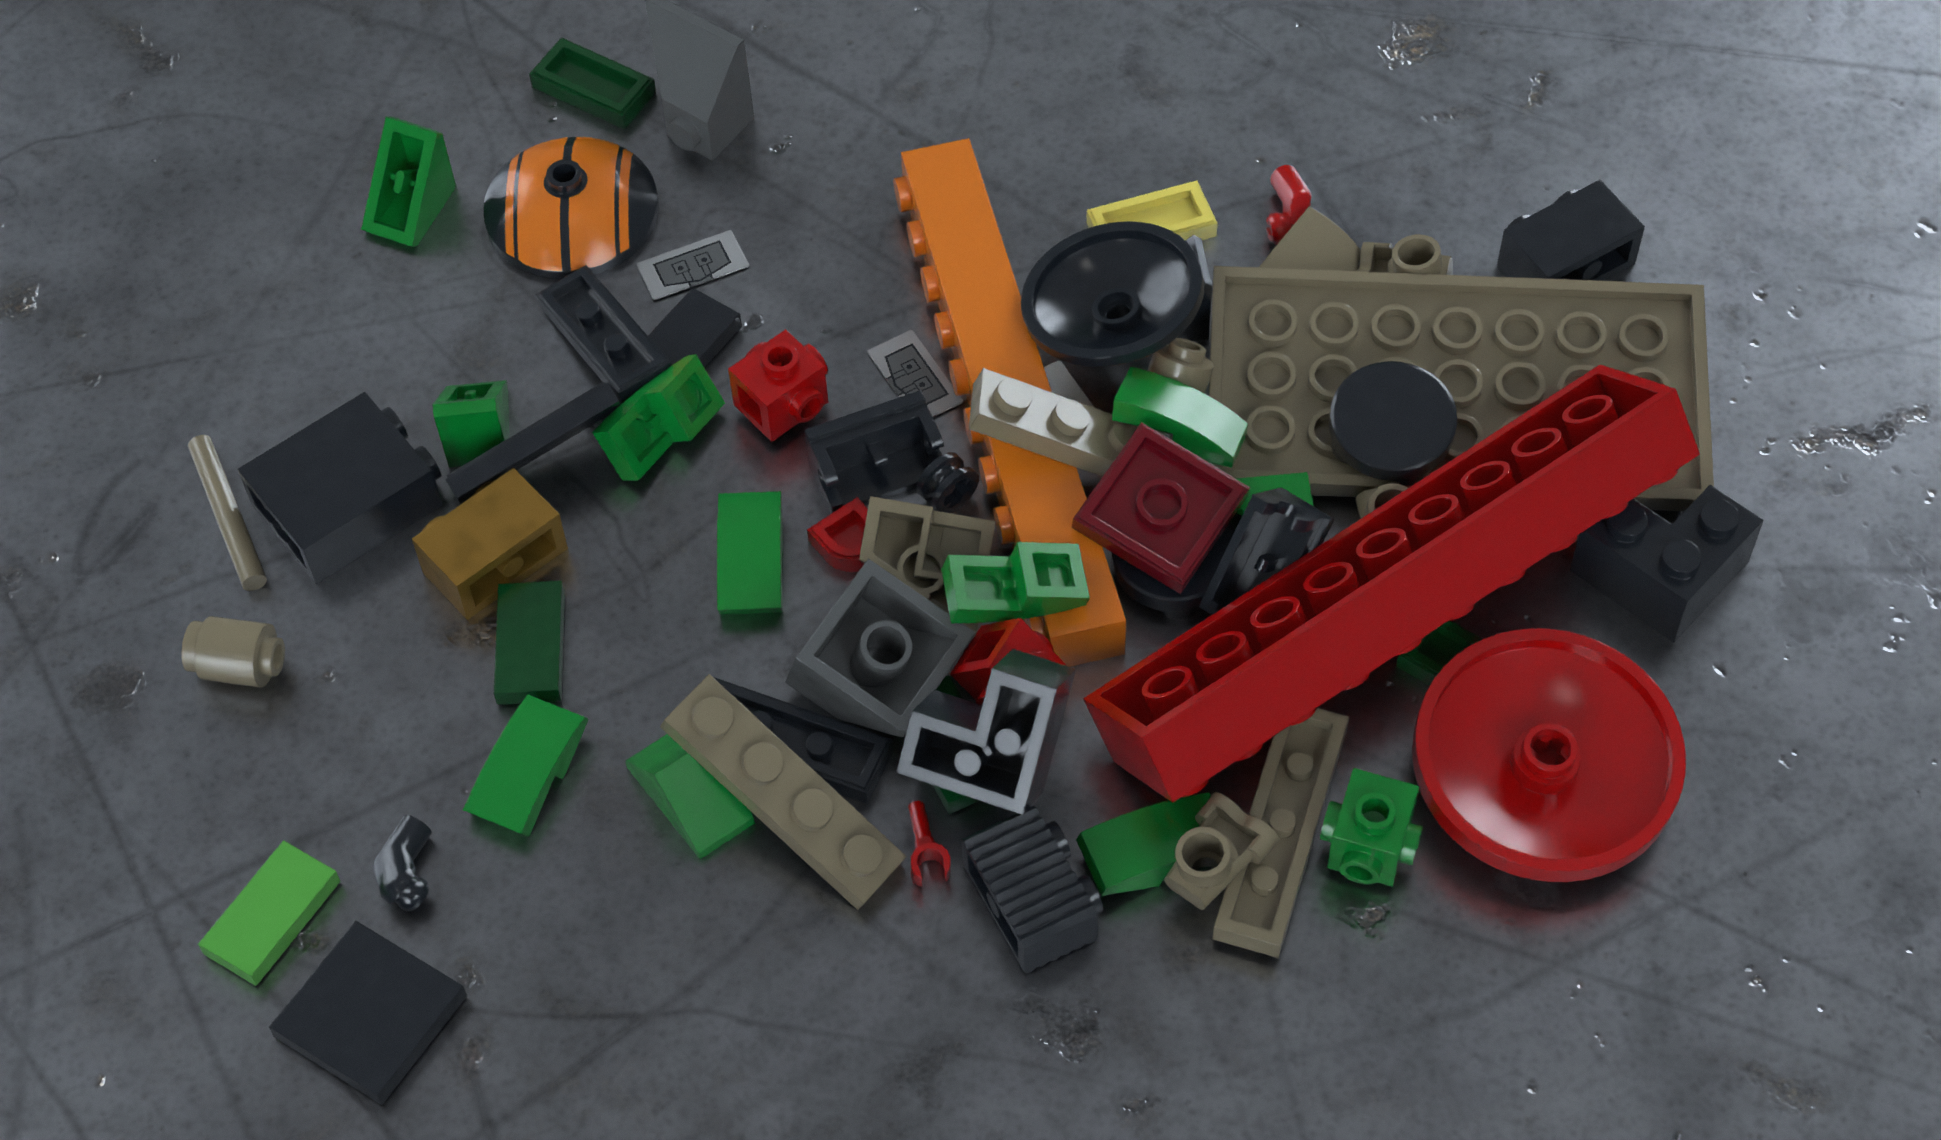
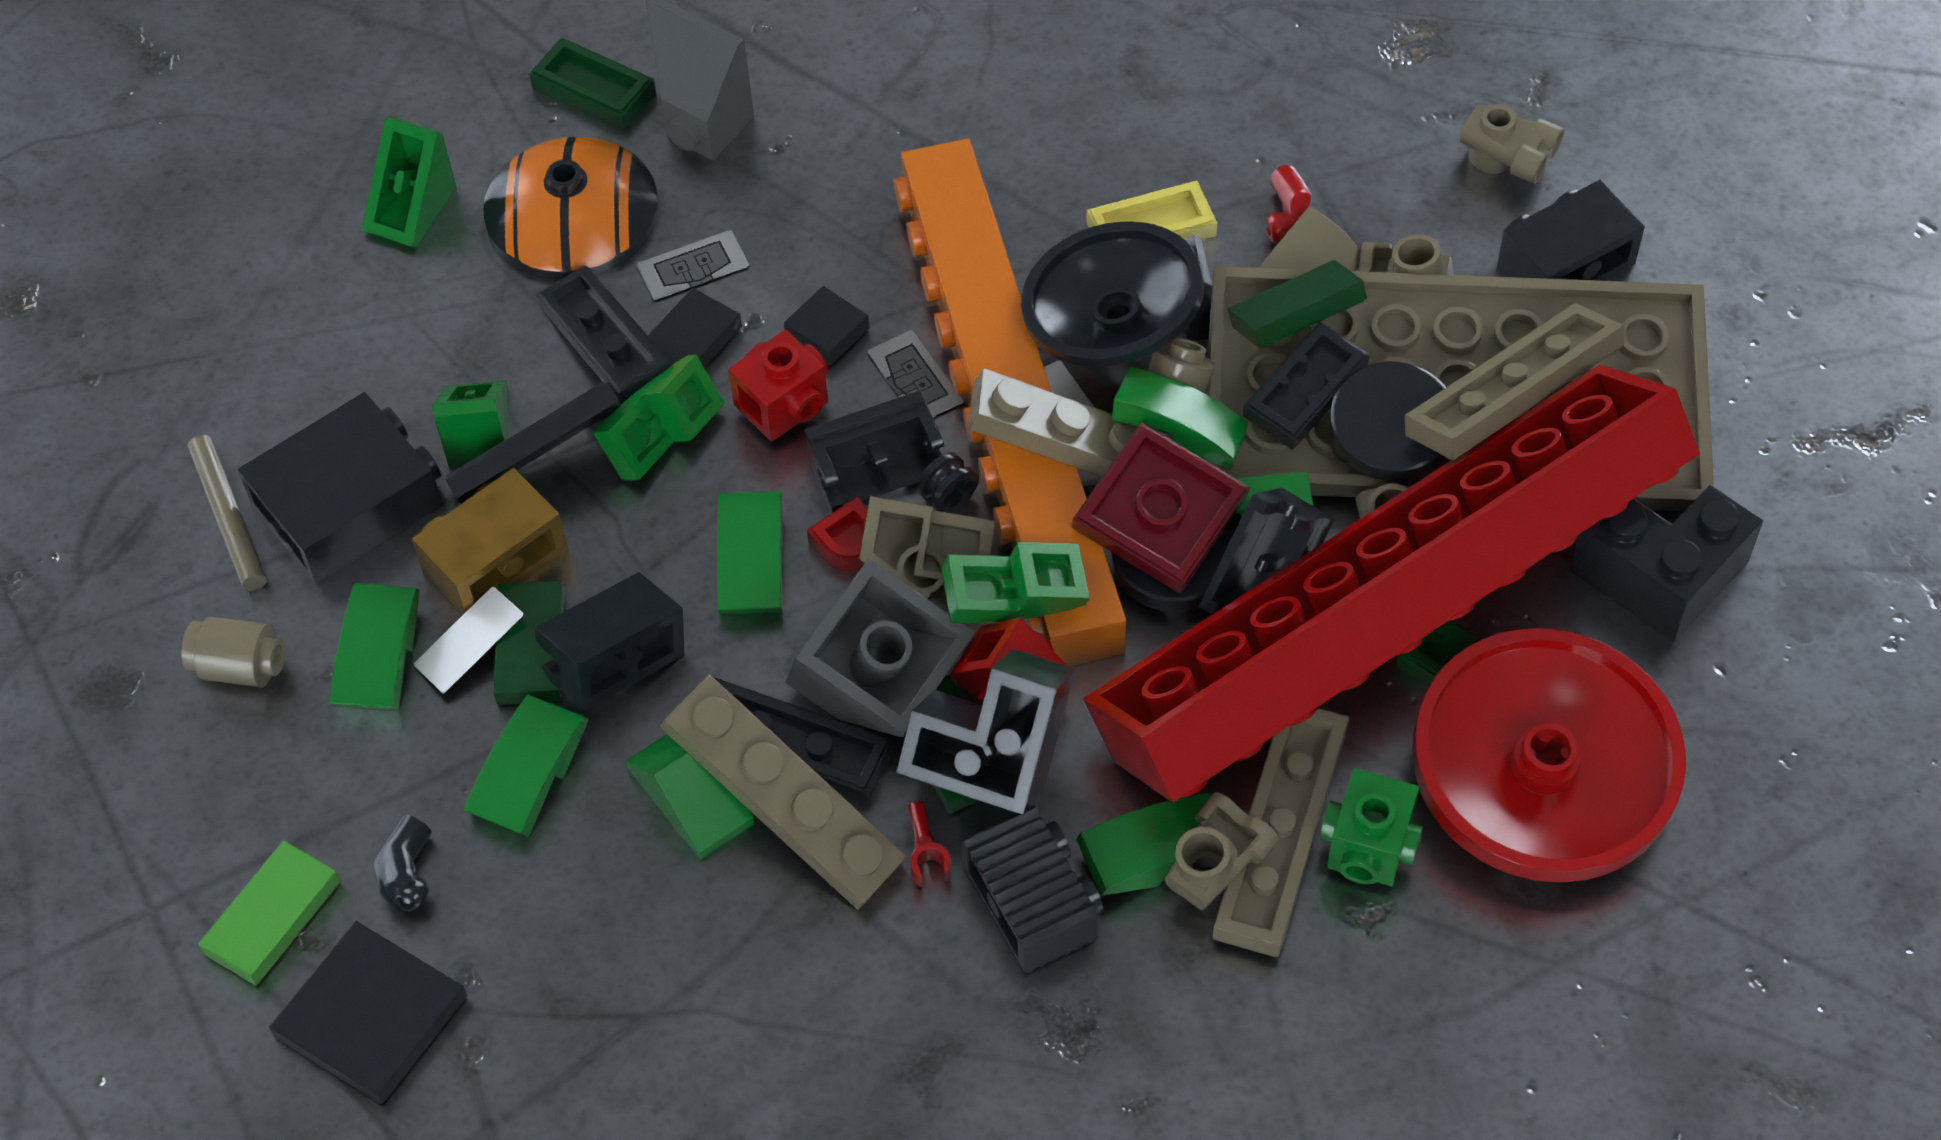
(373, 647): none -> green slope
(468, 639): none -> white sticker
(612, 640): none -> black hinge
(827, 324): none -> black tile
(1297, 304): none -> dark green tile
(1304, 385): none -> black plate
(1506, 142): none -> dark tan plate
(1513, 381): none -> dark tan plate

